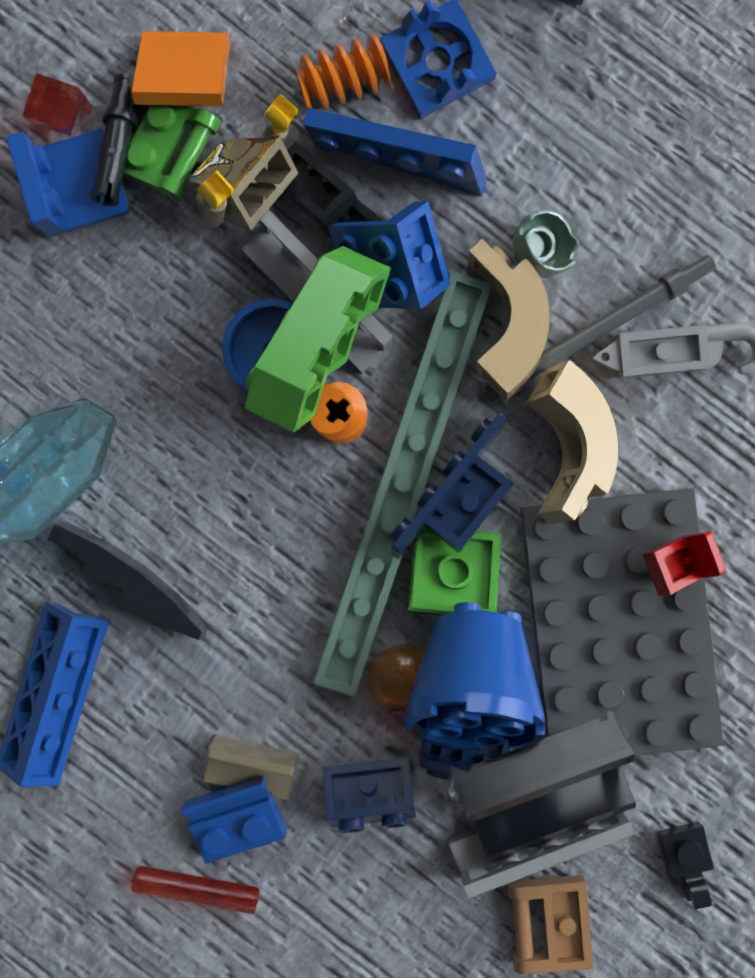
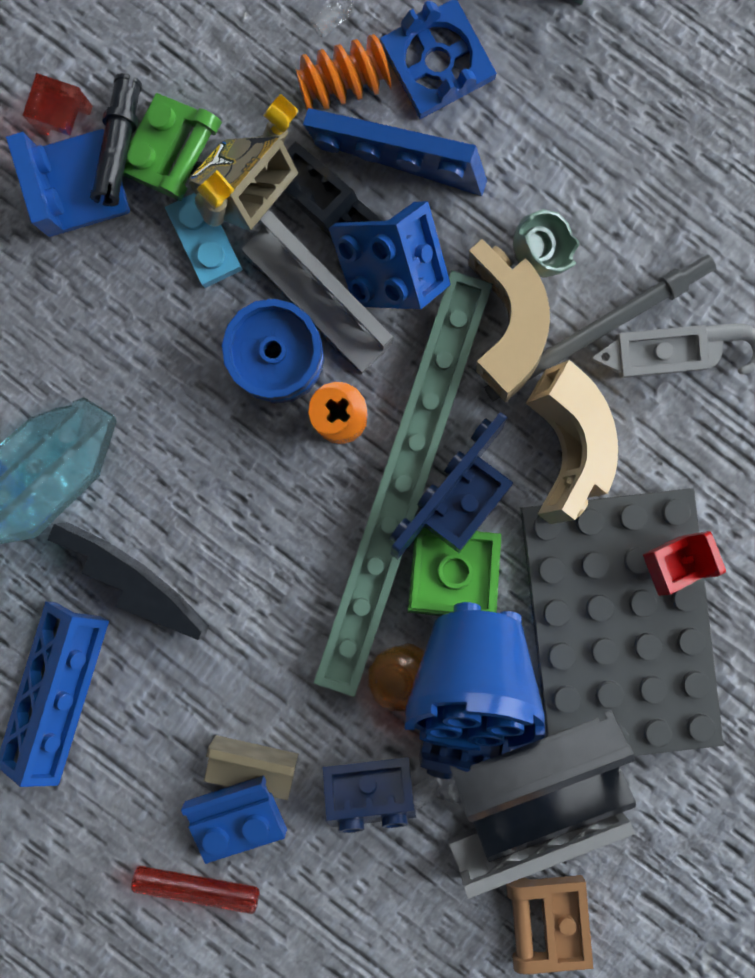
(181, 68): orange tile -> none
(205, 245): none -> medium azure plate
(314, 337): bright green brick -> none
(687, 856): black plate -> none

